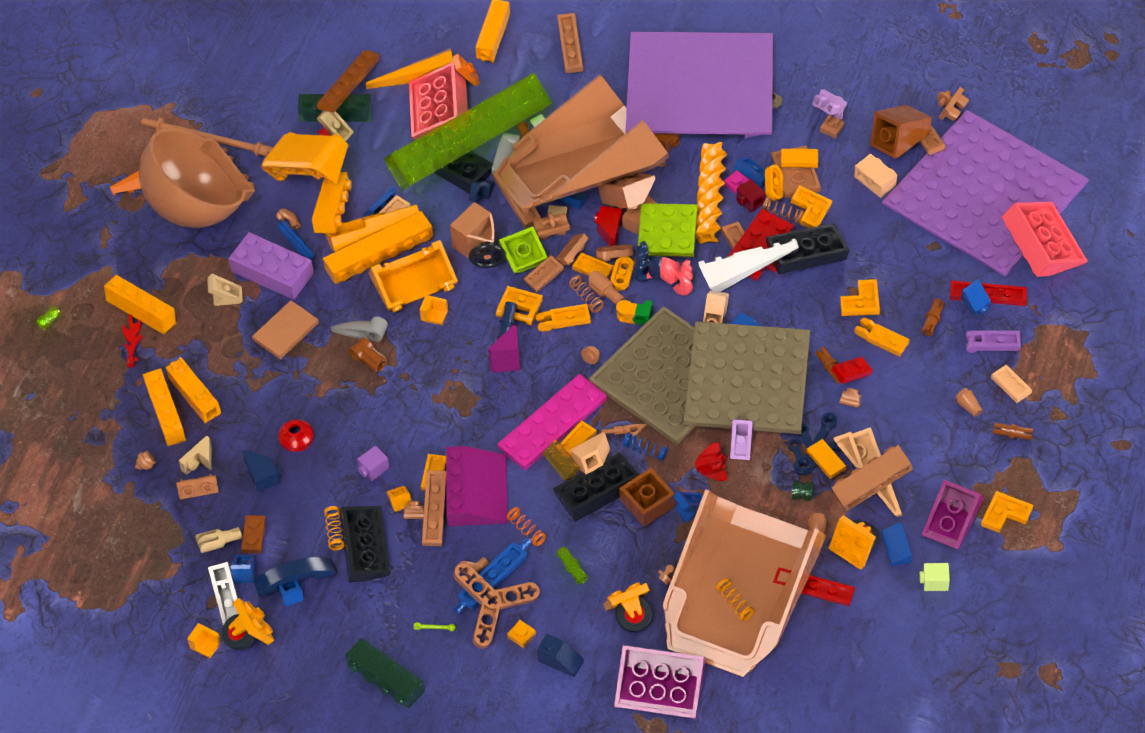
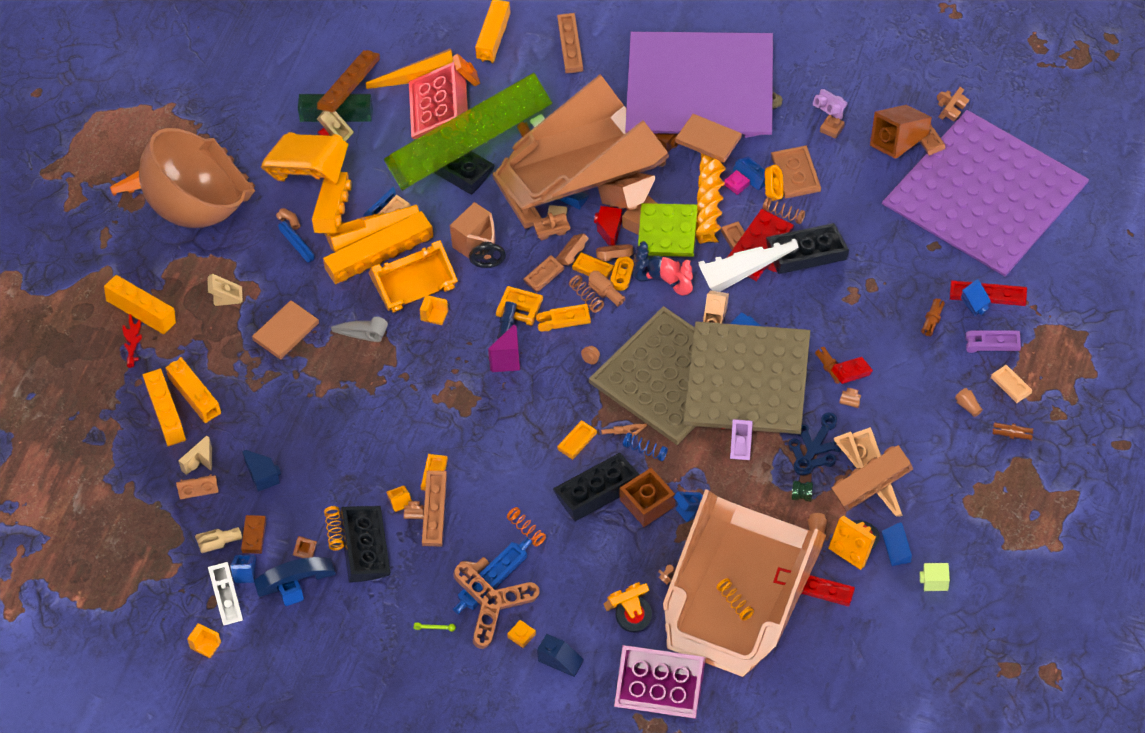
(45, 320): clear neon green pin -> none
(144, 461): nougat plate -> none
(243, 628): light orange plate -> none
(258, 148): nougat bar -> none
(271, 265): medium lavender brick -> none
(297, 441): red piece -> none
(304, 547): none -> dark orange slope
(365, 352): dark orange piece -> none
(373, 463): medium lavender brick -> none
(384, 673): clear green brick -> none
(475, 487): magenta slope -> none
(480, 190): dark blue slope -> none
(504, 149): light grey piece -> none
(523, 250): lime slope -> none
(552, 421): dark pink plate -> none
(561, 460): clear yellow plate -> none
(572, 565): clear neon green pin -> none
(591, 453): light nougat slope -> none
(634, 313): leg -> none
(708, 137): none -> nougat tile
(710, 463): red brick -> none
(750, 195): dark red brick -> none
(799, 158): light orange tile -> none
(814, 204): light orange plate -> none
(826, 459): light orange tile -> none
(865, 304): light orange plate -> none
(875, 175): light nougat brick -> none
(882, 337): light orange hinge -> none
(952, 514): magenta slope -> none
(1005, 507): light orange plate -> none
(1043, 238): coral slope -> none

